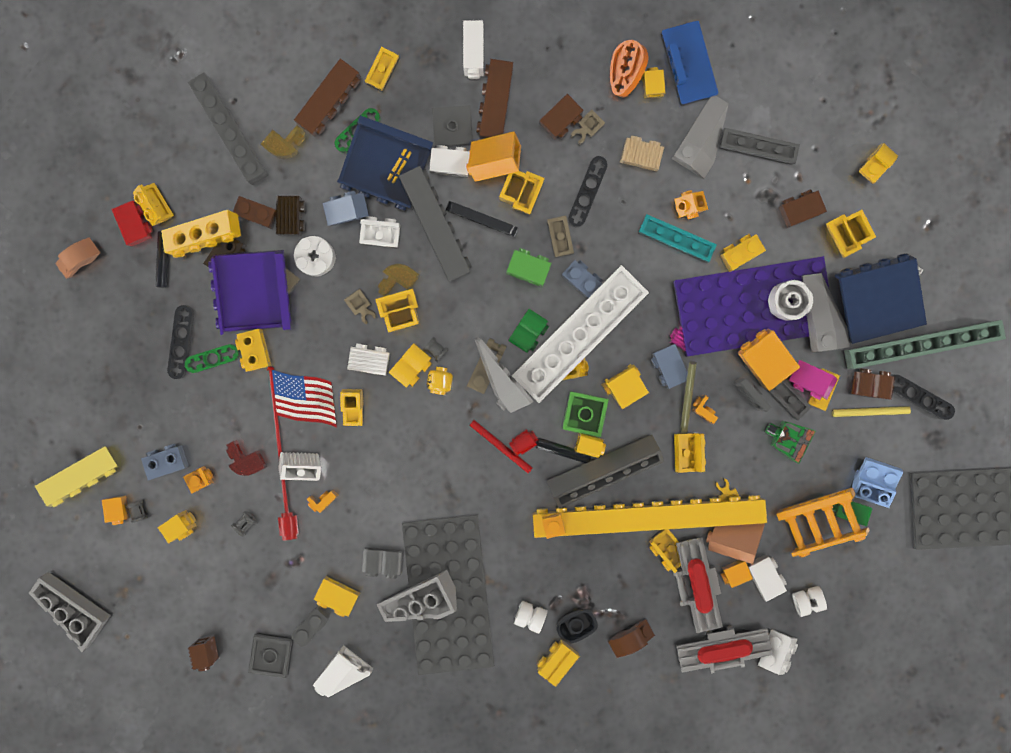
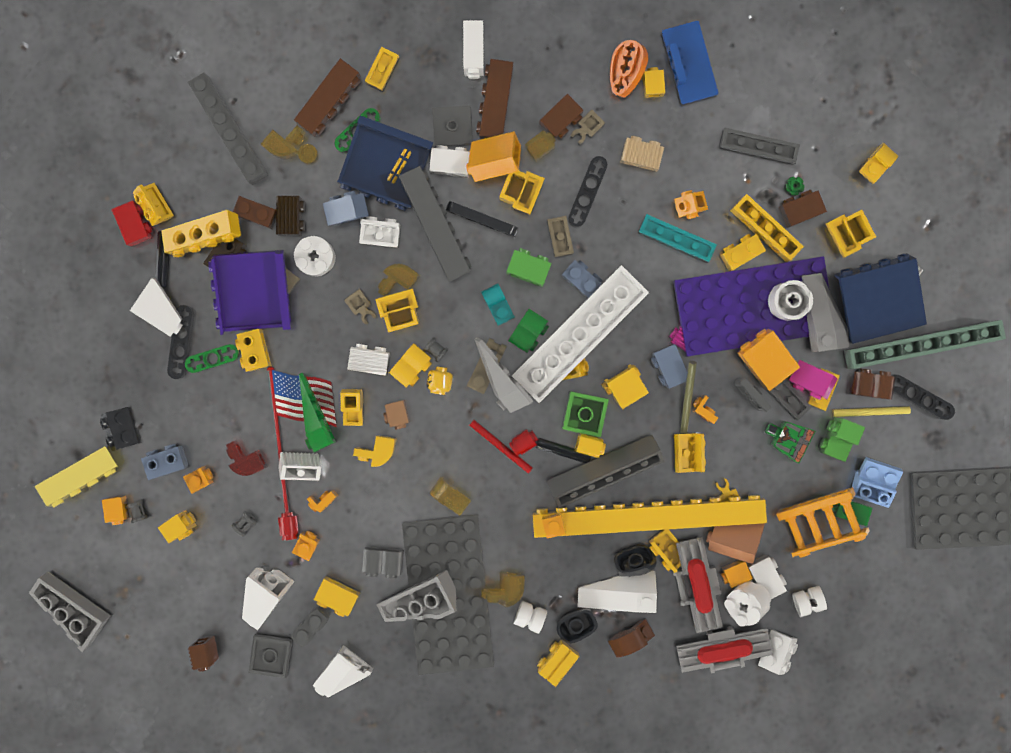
(76, 256): nougat brick -> none
(118, 429): none -> black bracket
(157, 309): none -> white slope
(263, 594): none -> white slope
(306, 545): none -> light orange bracket
(307, 153): none -> clear yellow plate
(316, 426): none -> green wedge
(382, 452): none -> yellow brick
(396, 414): none -> medium nougat brick
(449, 496): none -> clear yellow brick
(497, 304): none -> teal plate
(510, 590): none -> clear yellow brick
(540, 145): none -> clear yellow brick
(621, 594): none -> white wedge
(635, 561): none -> black piece
(702, 141): light grey wedge -> none
(748, 603): none -> white brick
(766, 228): none -> yellow brick
(790, 185): none -> green plate
(840, 438): none -> bright green brick

